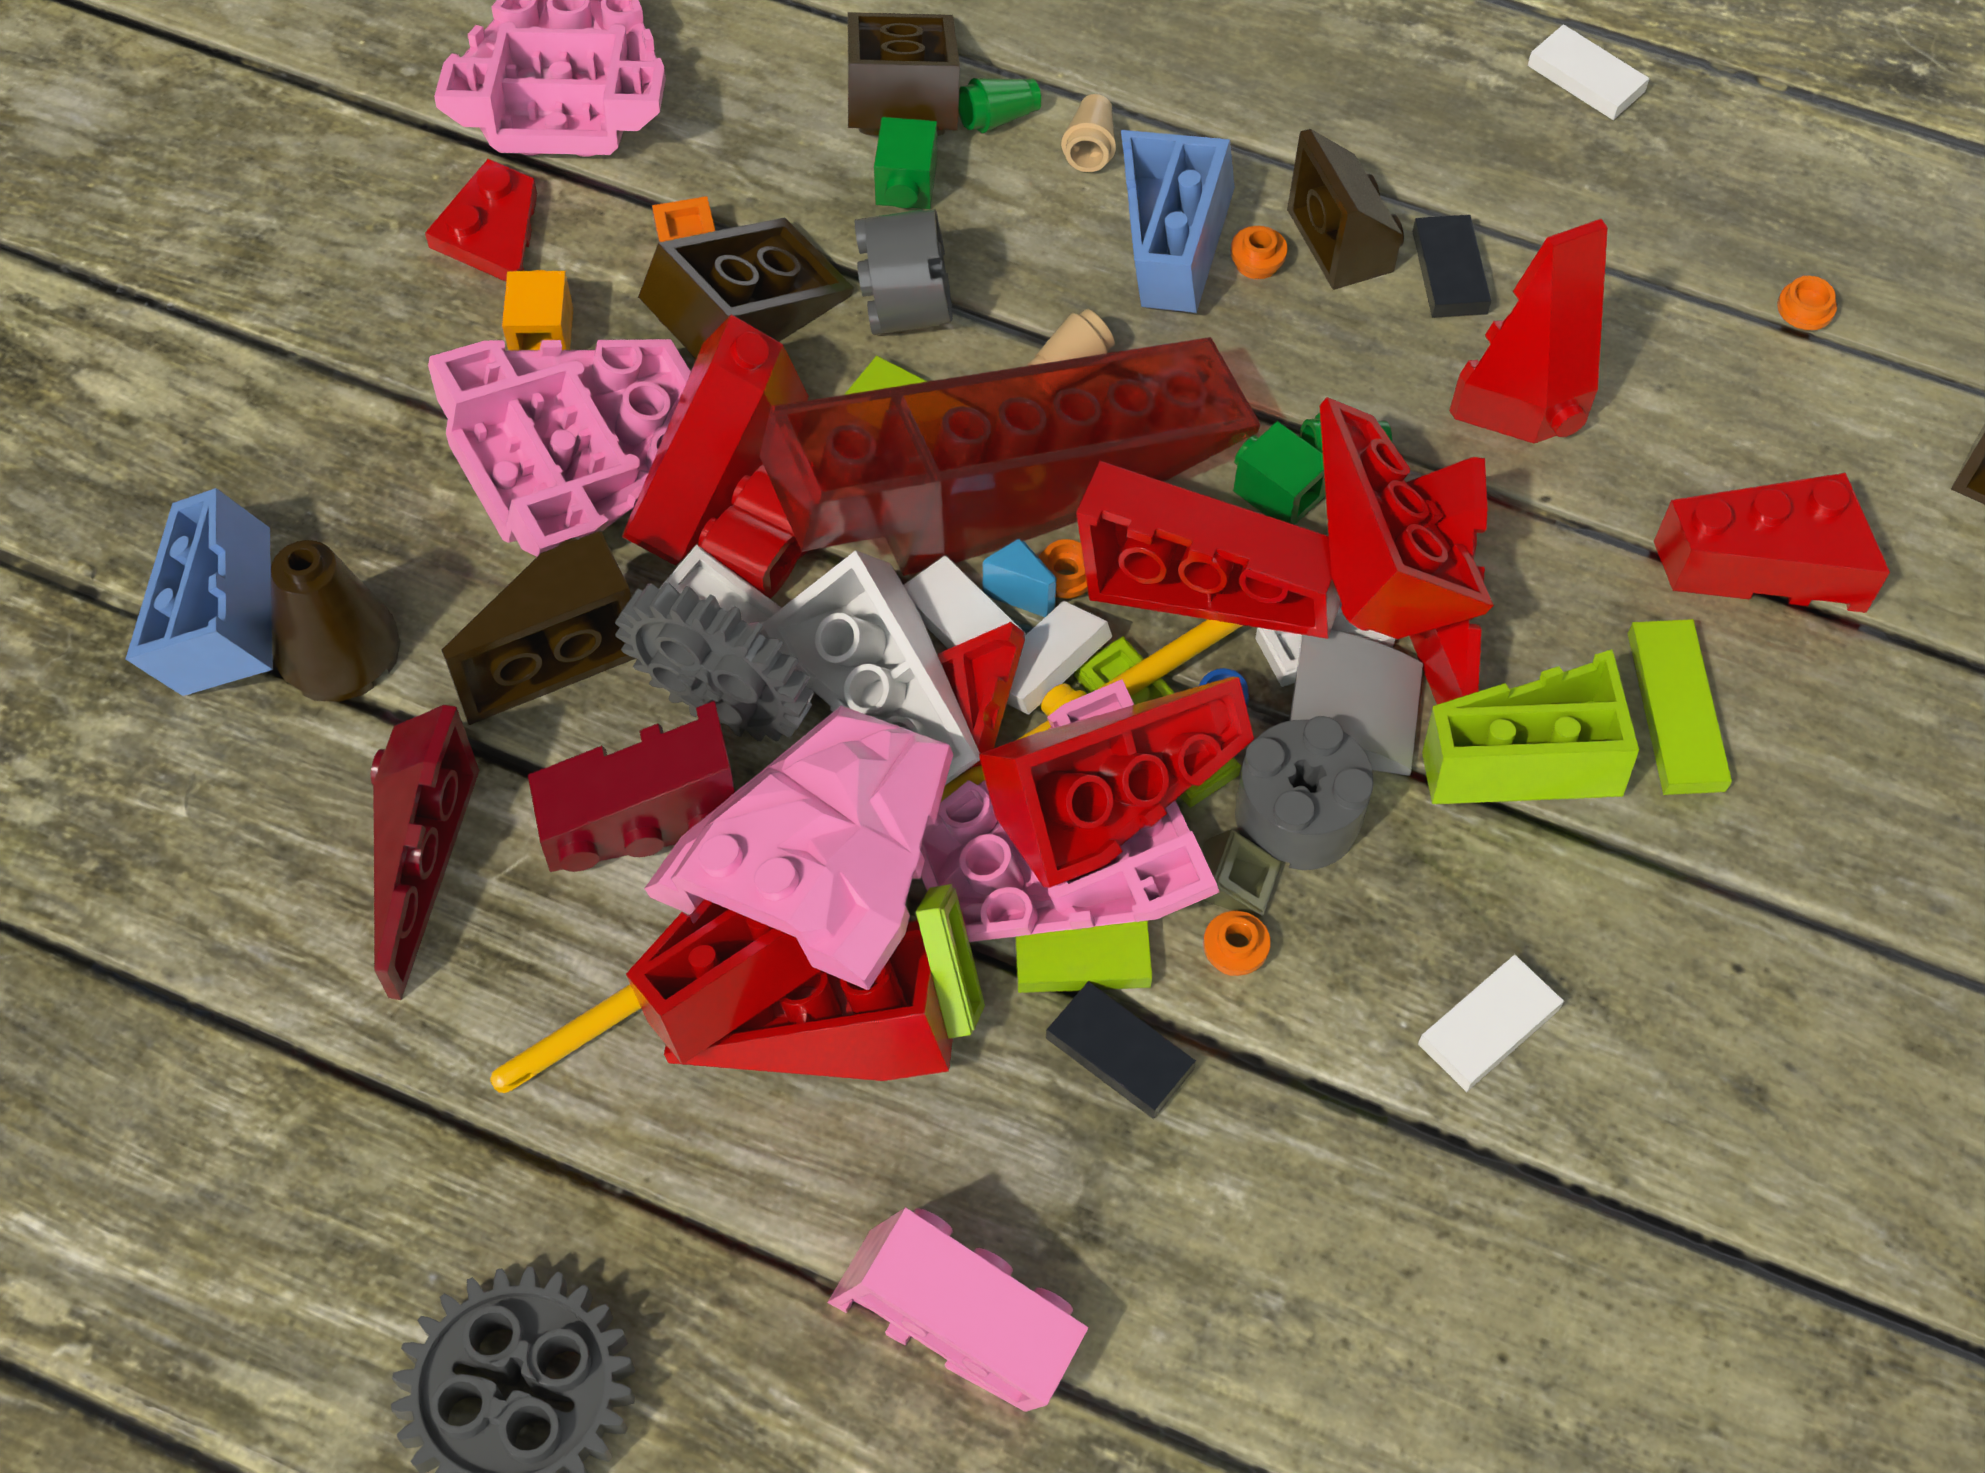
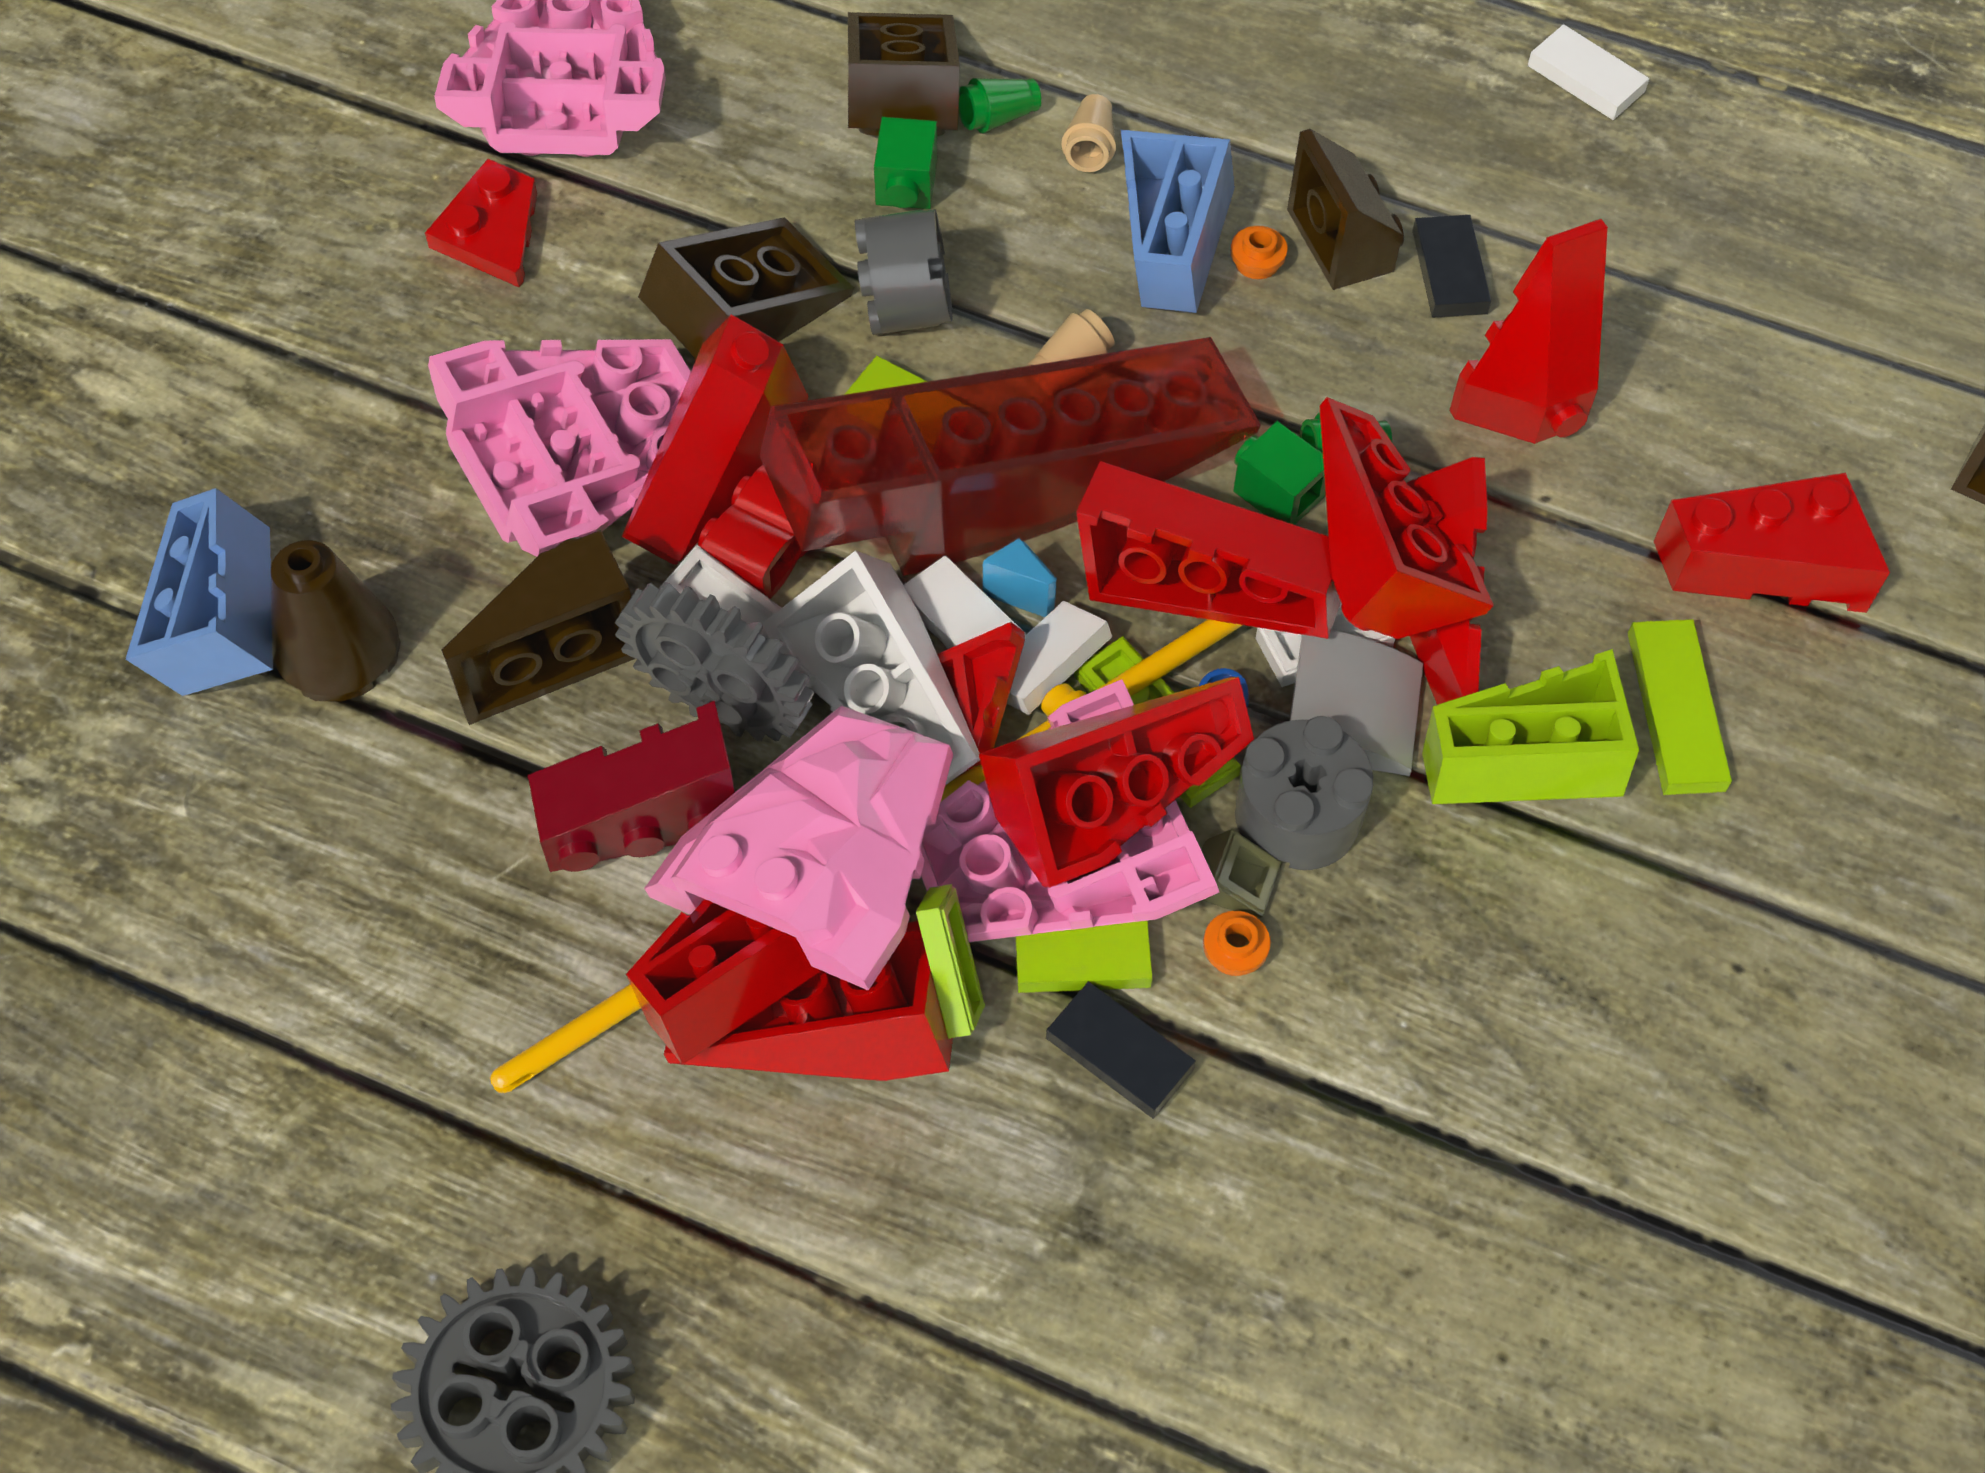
(418, 809): dark red wedge -> none
(537, 309): light orange brick -> none
(683, 218): orange plate -> none
(963, 1308): bright pink wedge -> none
(1066, 555): orange plate -> none
(1490, 1022): white tile -> none
(1808, 303): orange plate -> none

